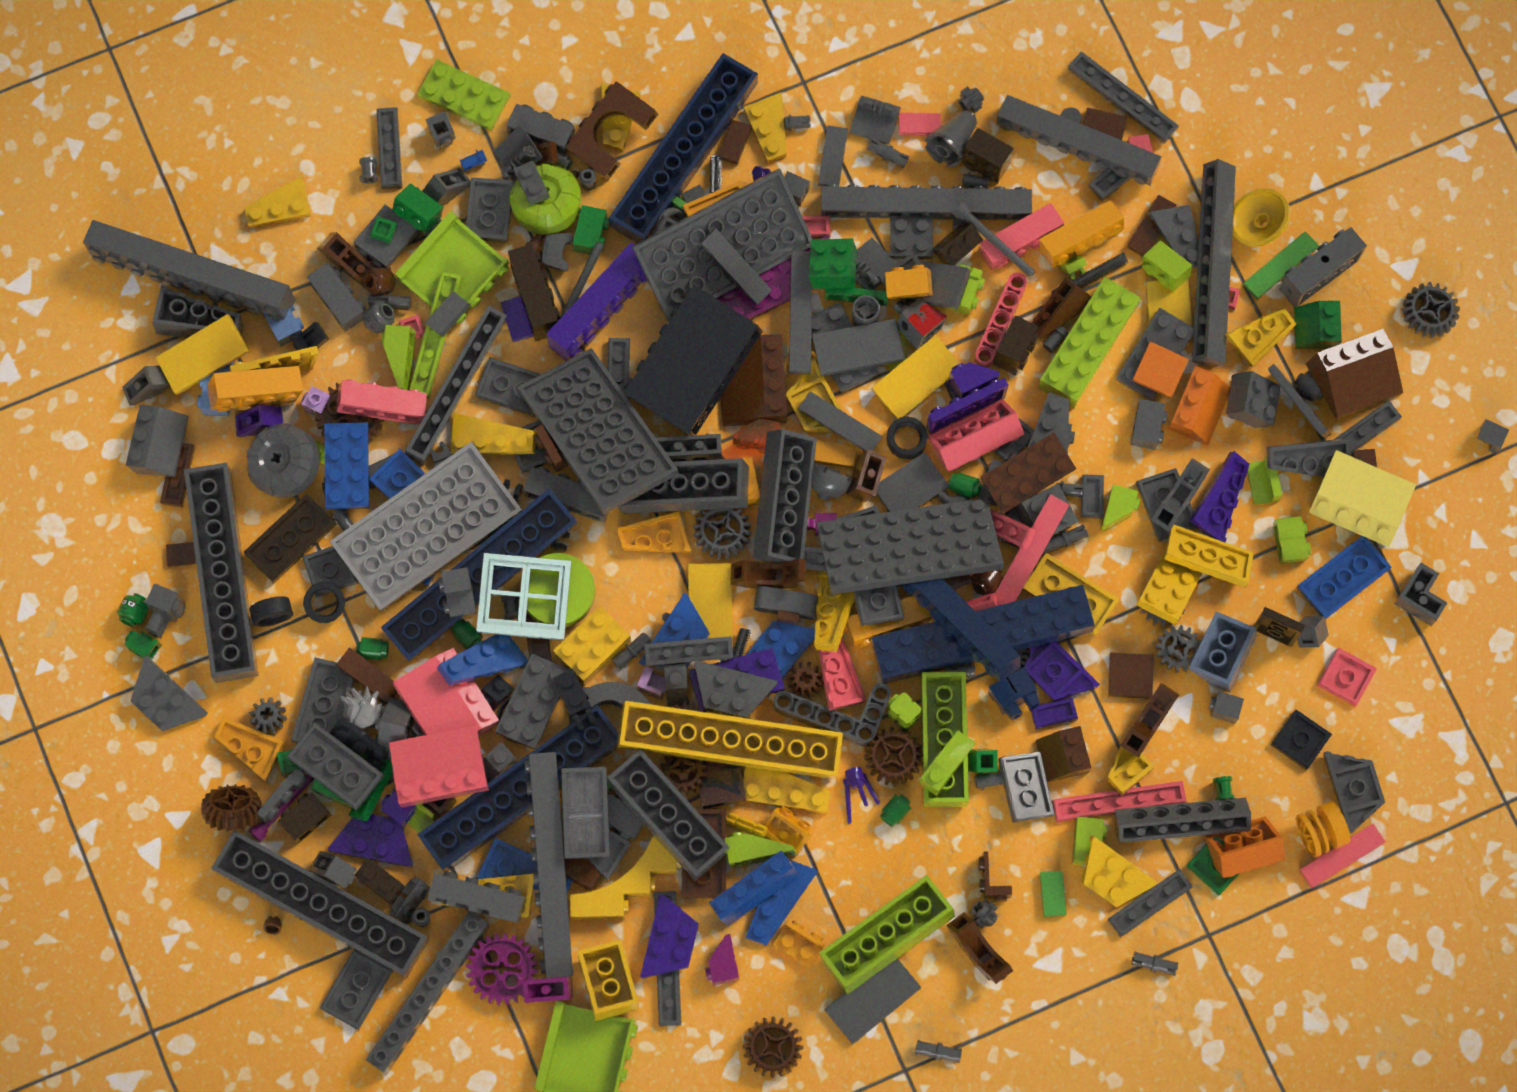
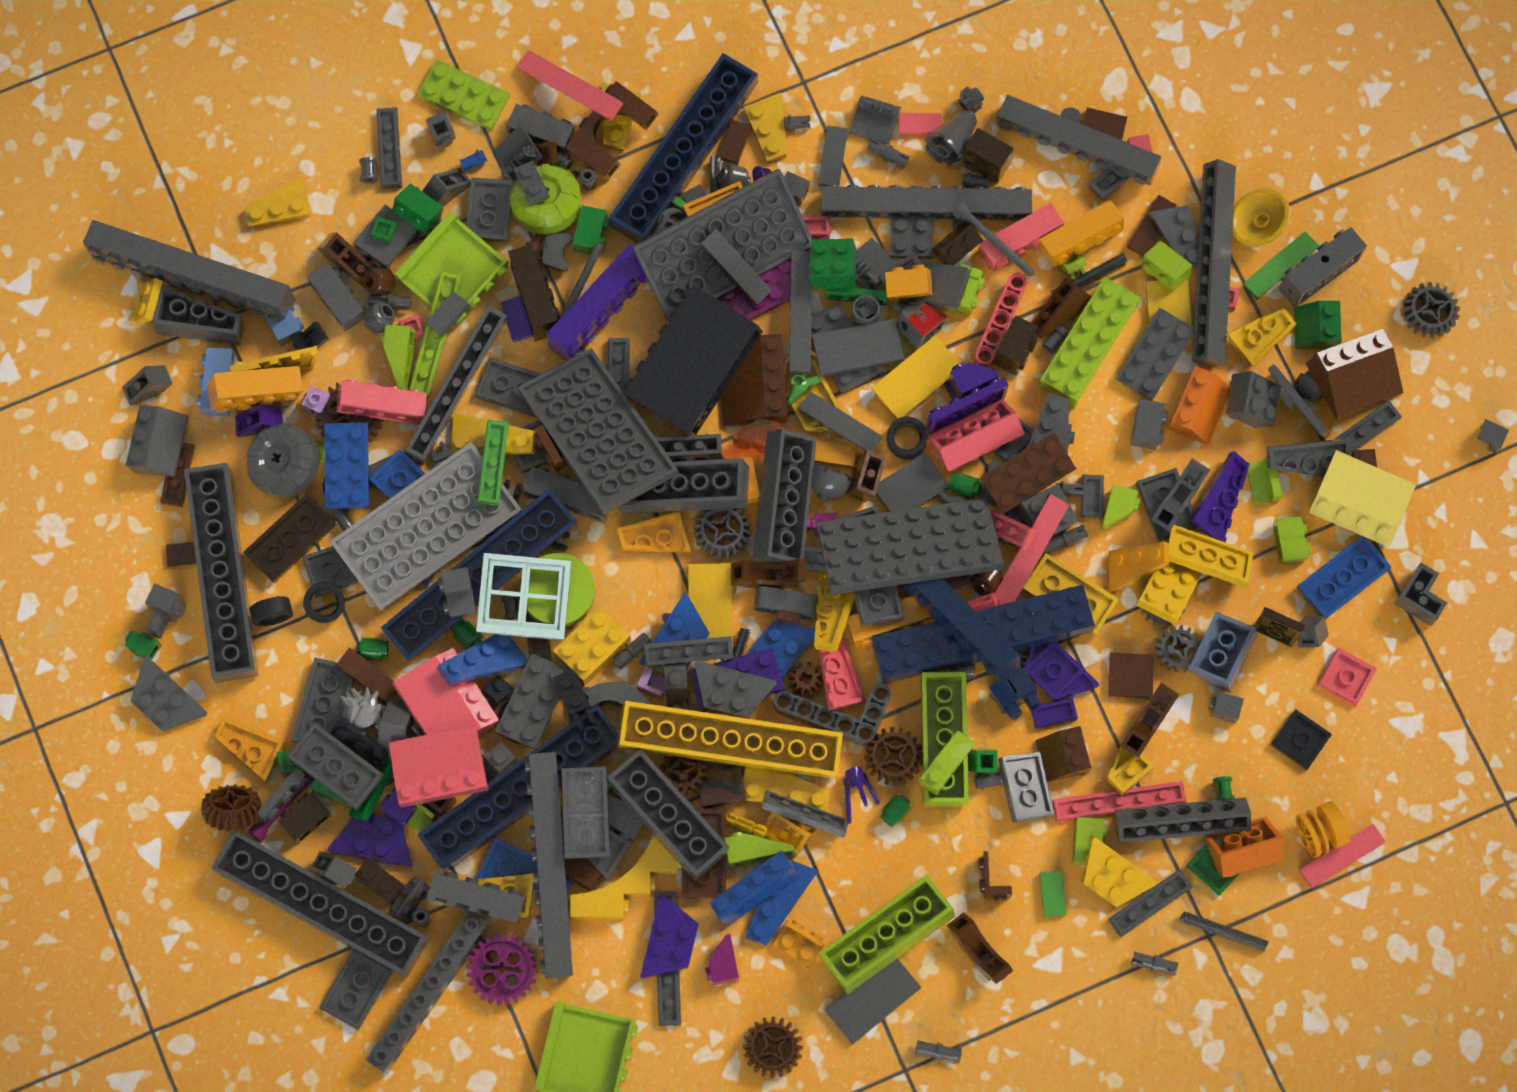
(132, 610): green head -> none
(145, 302): none -> yellow plate
(202, 354): yellow tile -> none
(263, 709): dark grey gear -> none
(272, 925): reddish brown hinge -> none
(493, 463): none -> bright green tile
(548, 989): magenta slope -> none
(570, 85): none -> coral tile
(608, 980): yellow brick -> none
(732, 174): none -> dark grey head
(799, 386): none -> bright green animal
(804, 813): none -> dark grey tile
(903, 711): lime brick -> none
(984, 913): dark grey gear -> none
(1123, 97): dark grey plate -> none
(1135, 562): none -> light orange wing
(1160, 369): orange tile -> none
(1224, 930): none -> dark grey axle
(1354, 787): dark grey wing -> none

